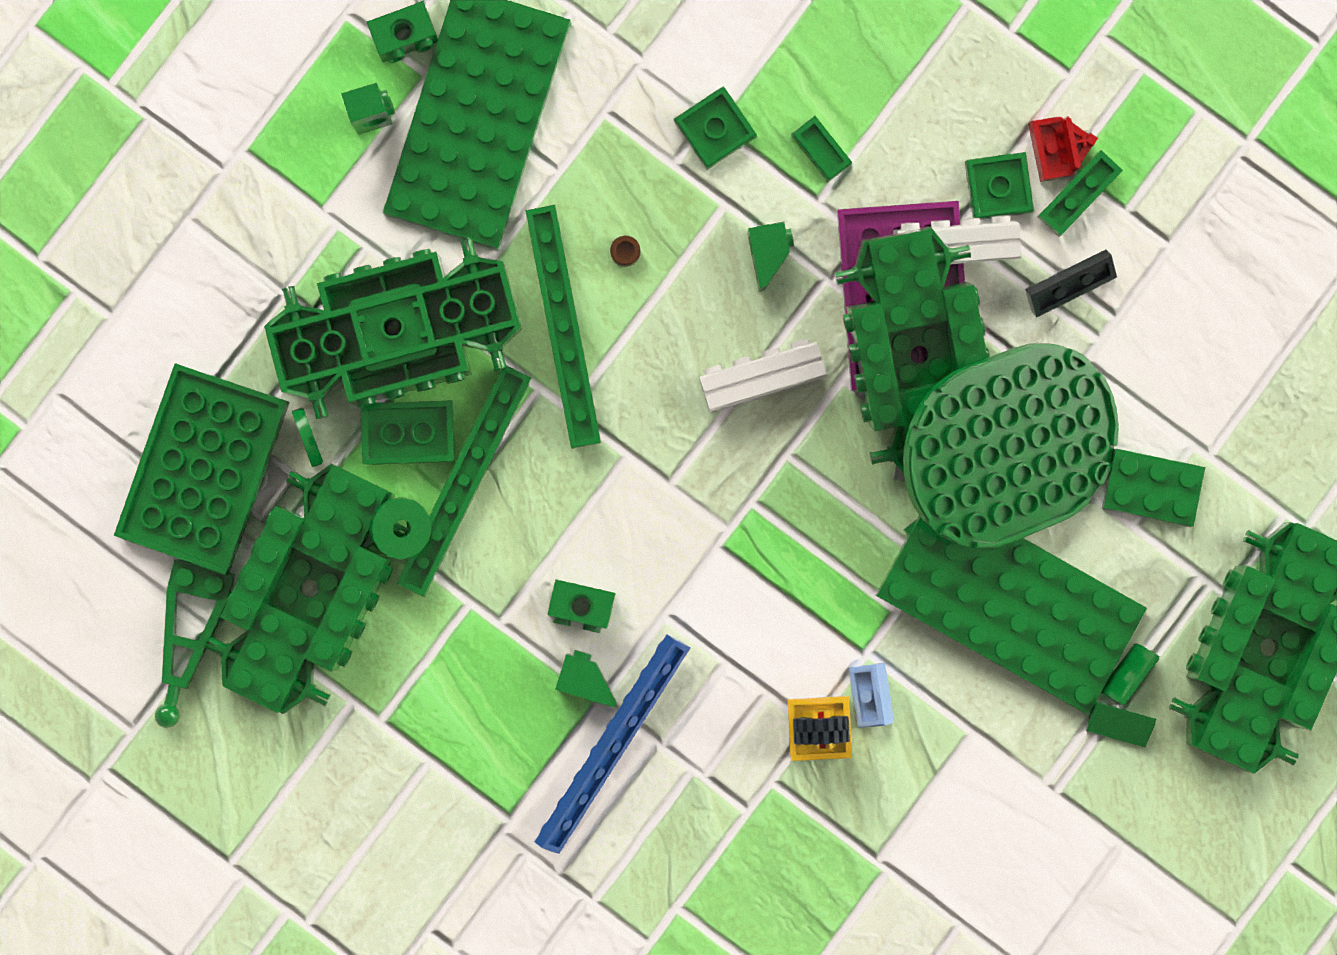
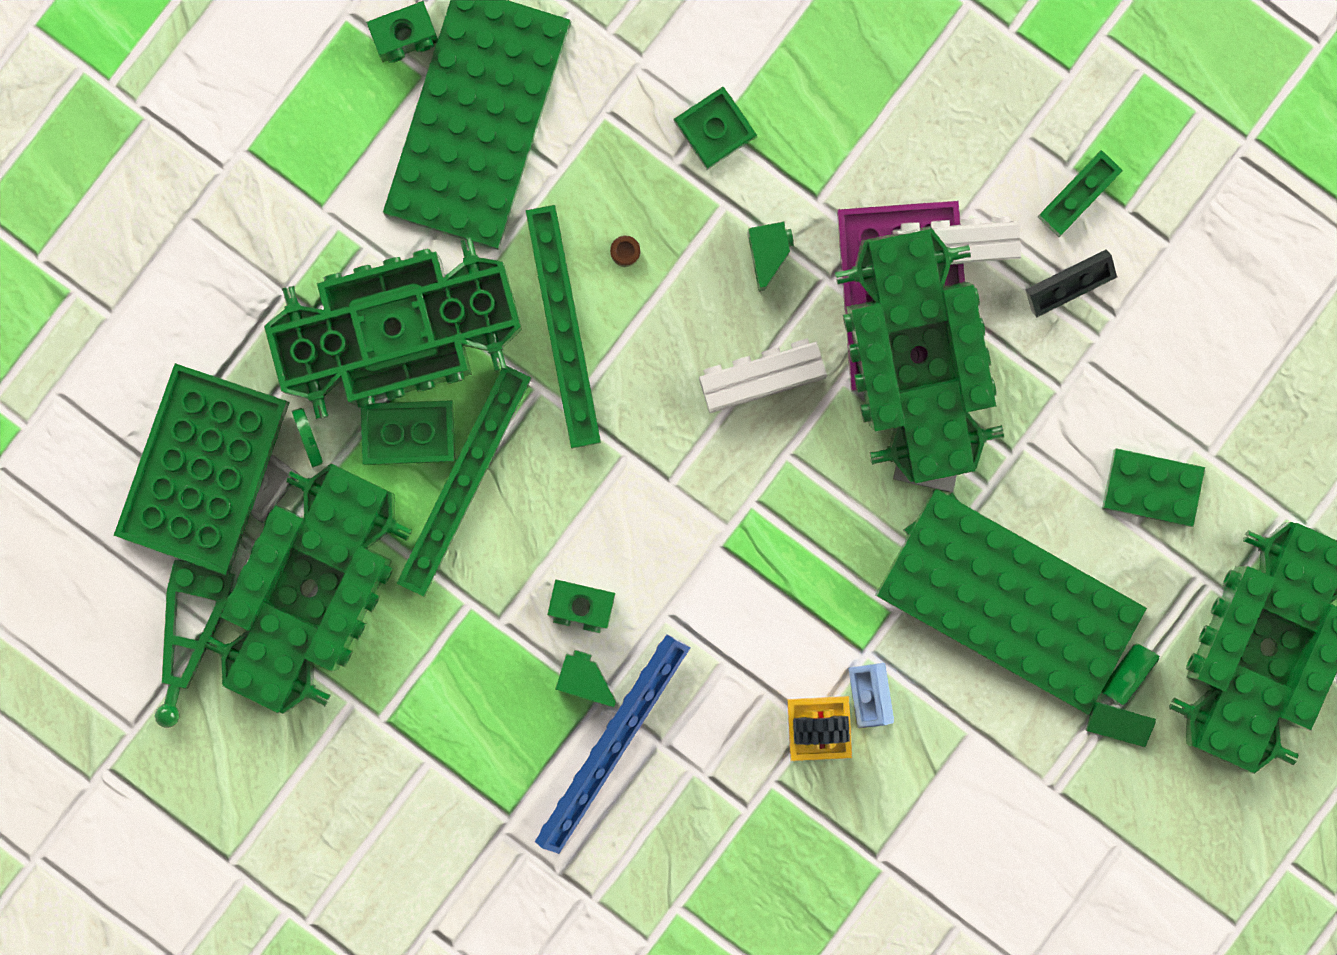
(368, 108): green brick -> none
(417, 528): green tile -> none
(821, 149): green tile -> none
(999, 186): green tile -> none
(1010, 445): green tile -> none
(1059, 146): red slope -> none

